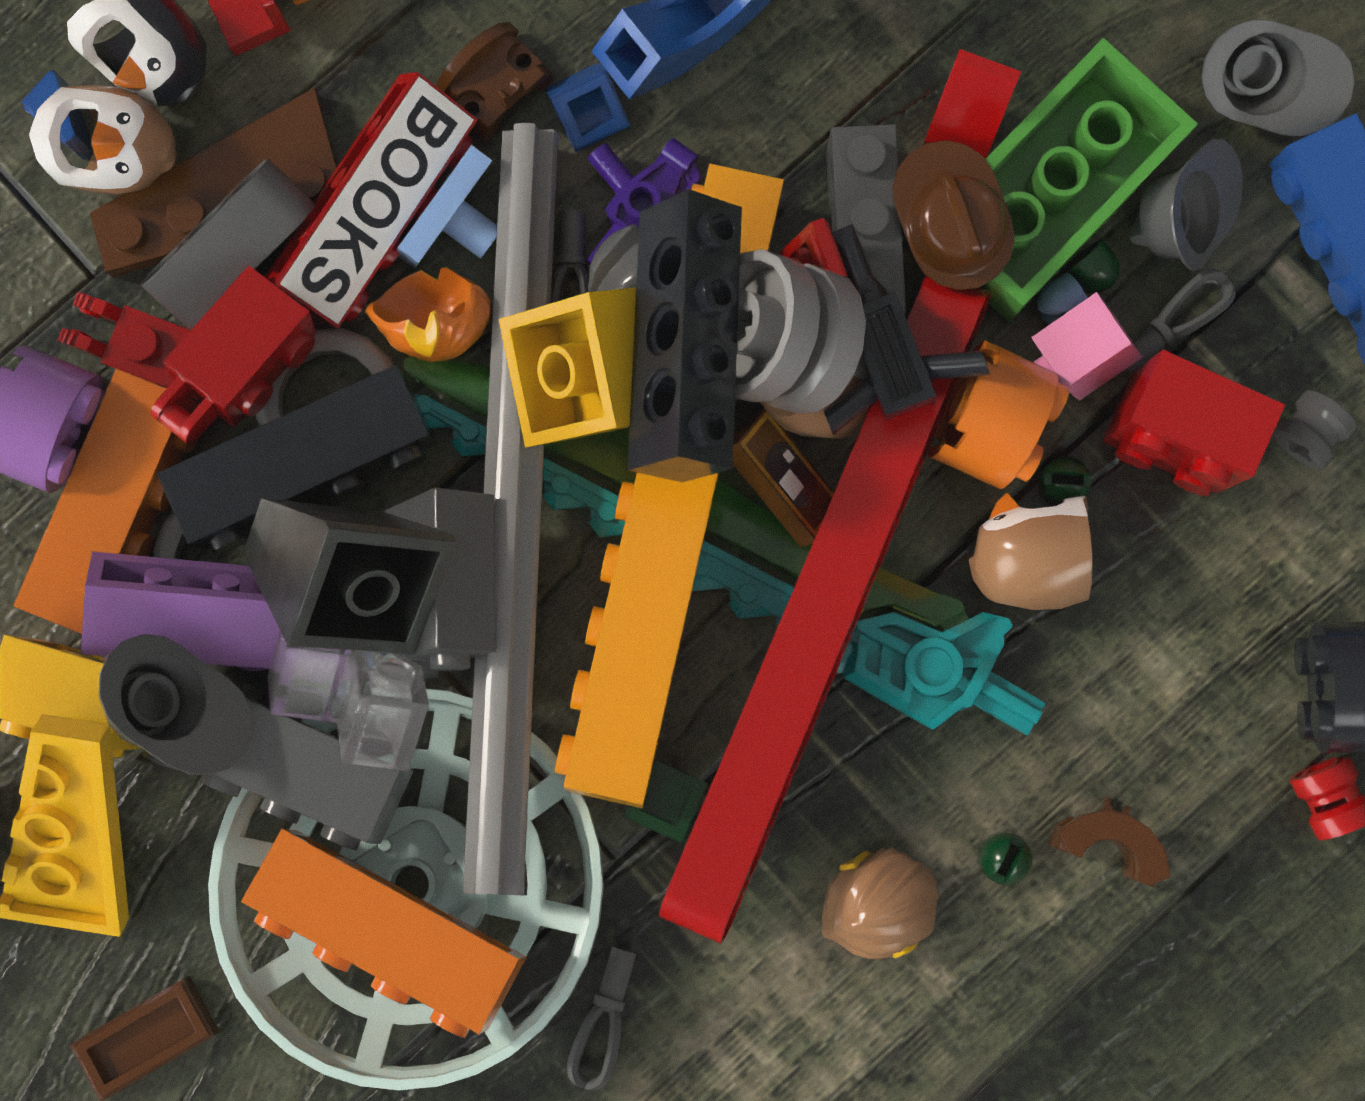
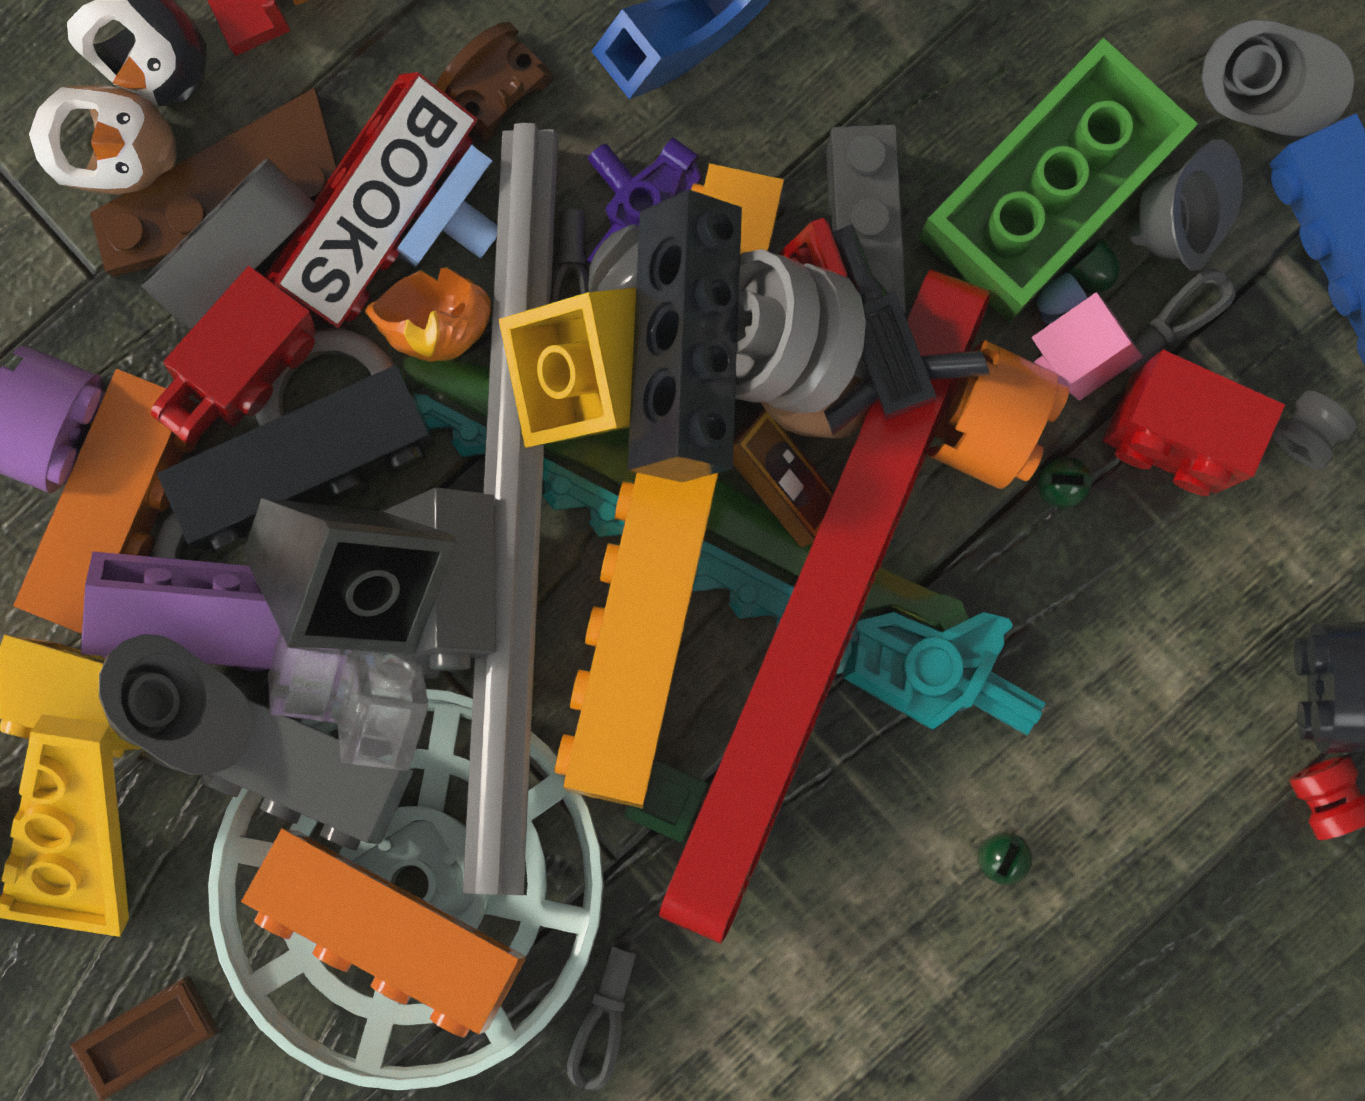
(73, 129): blue slope -> none
(136, 344): red hinge -> none
(587, 106): blue slope -> none
(880, 904): medium nougat hair -> none
(953, 215): reddish brown piece -> none
(973, 102): red slope -> none
(1034, 555): medium nougat piece -> none
(1141, 850): reddish brown piece -> none

